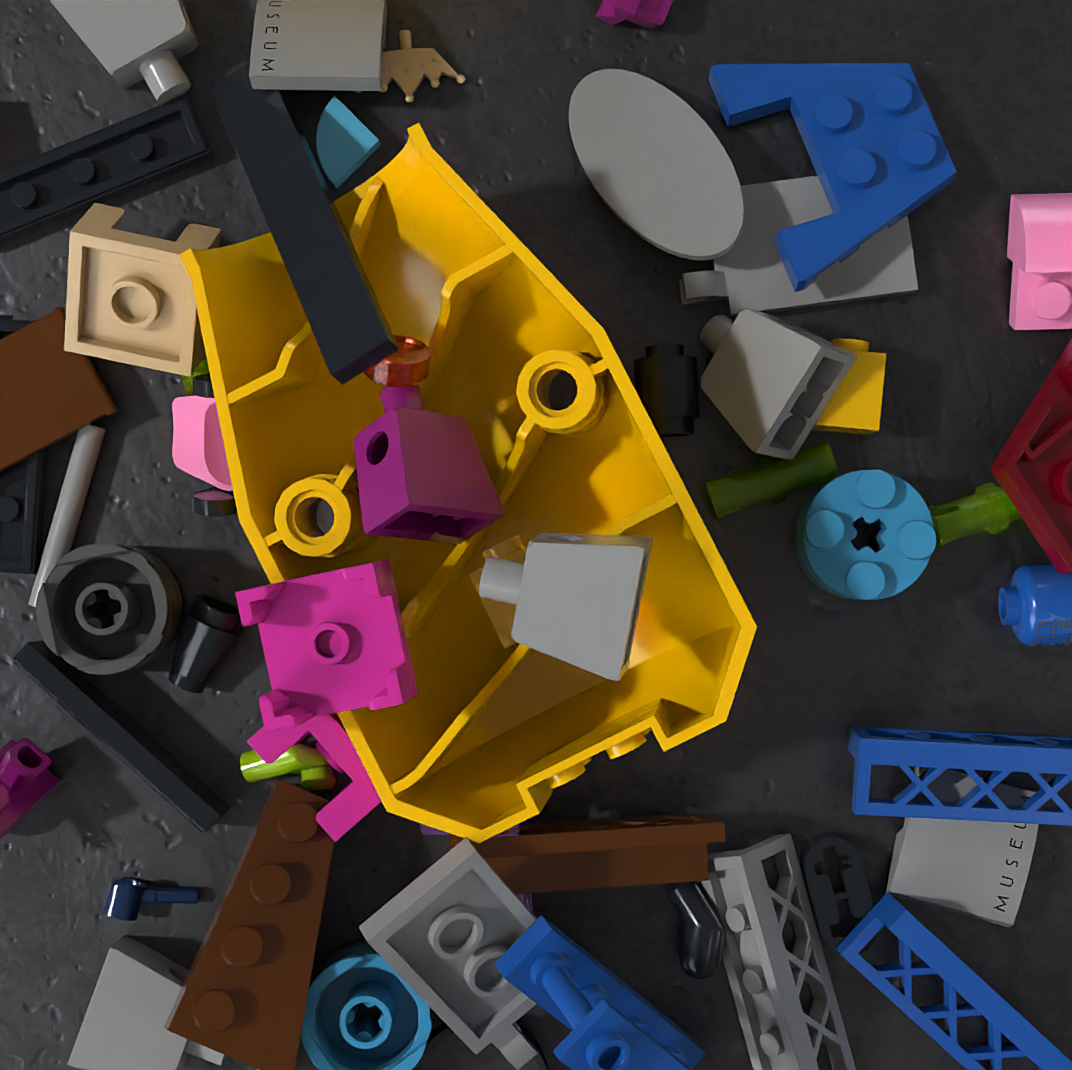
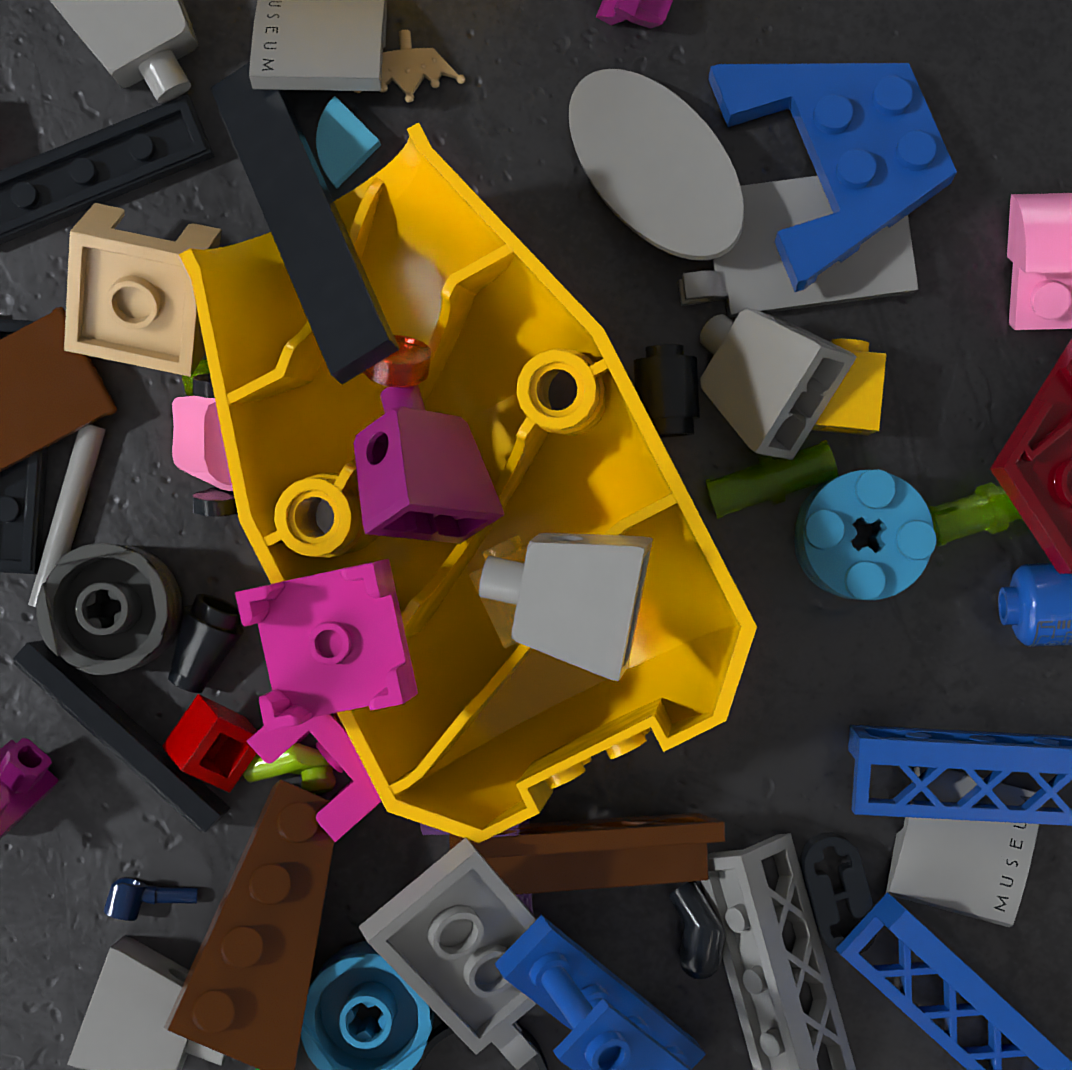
(212, 743): none -> red plate

